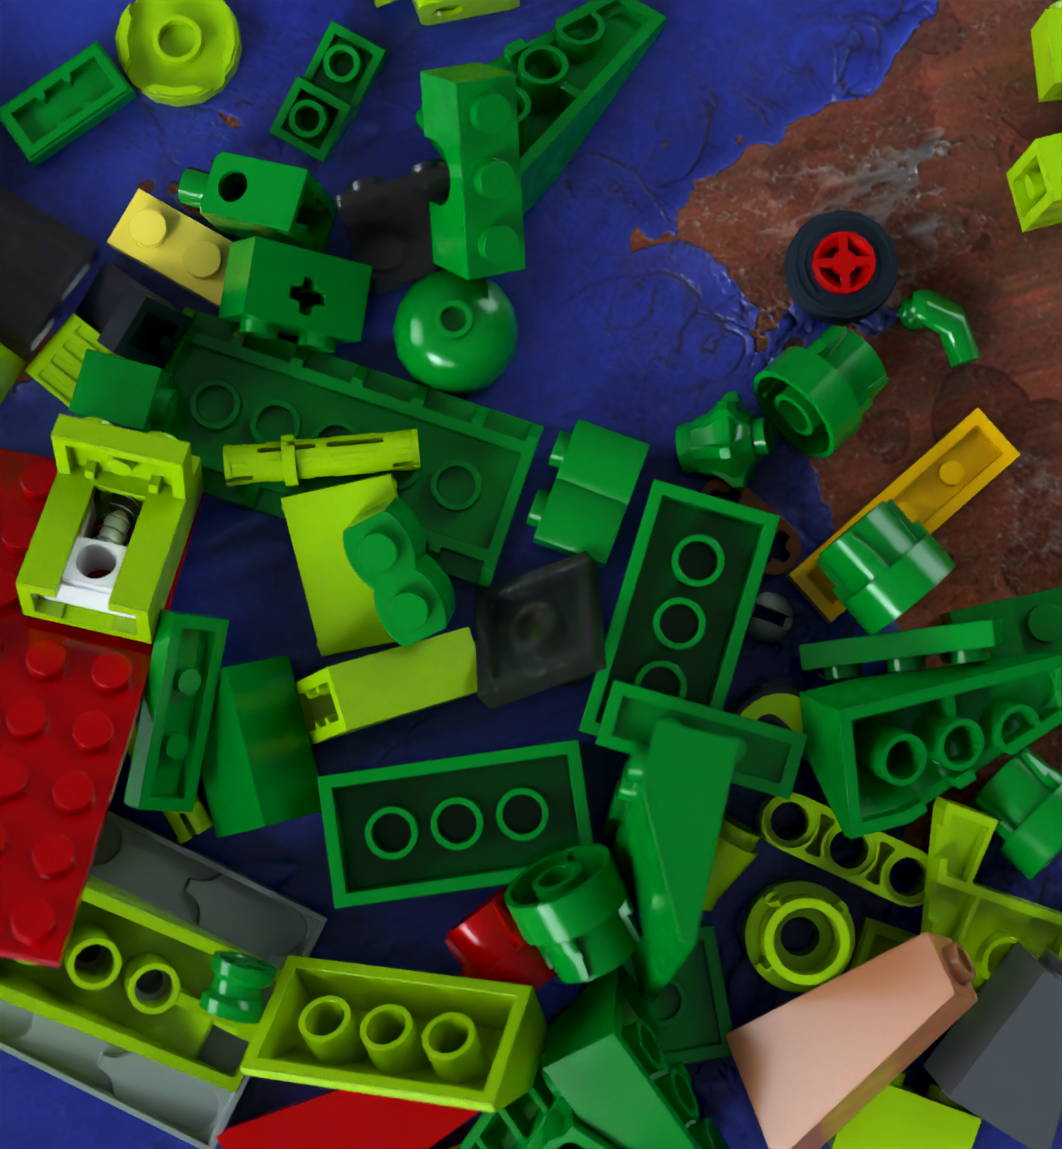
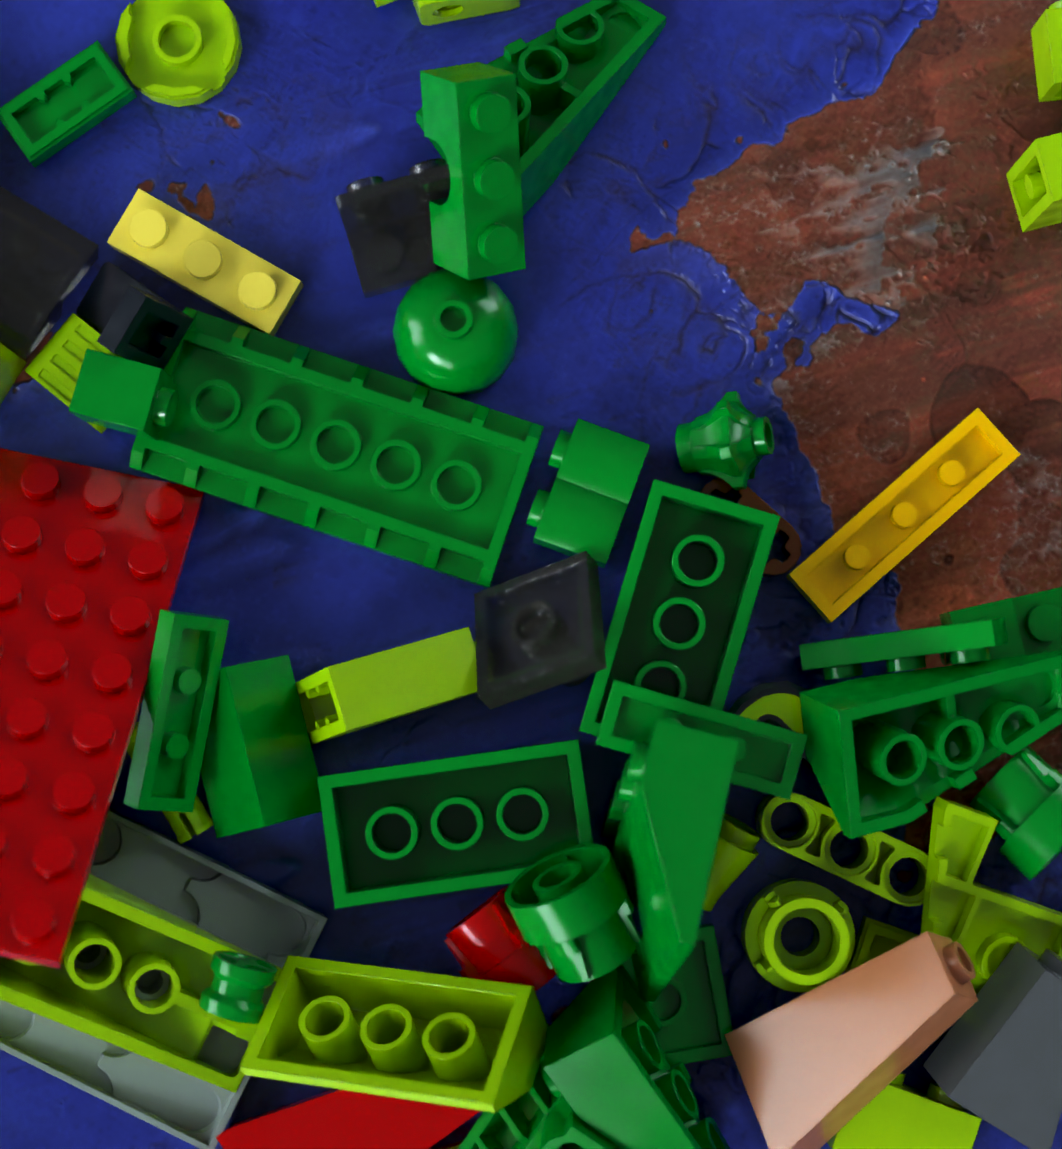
(127, 483): lime brick -> none
(261, 199): green torso -> none
(267, 272): green brick -> none
(320, 457): lime pin -> none
(329, 92): green slope -> none
(336, 597): lime piece -> none
(408, 585): green brick -> none
(764, 630): light grey hinge -> none
(821, 390): green piece -> none
(847, 245): black wheel -> none
(883, 565): green piece -> none
(946, 319): green arm -> none

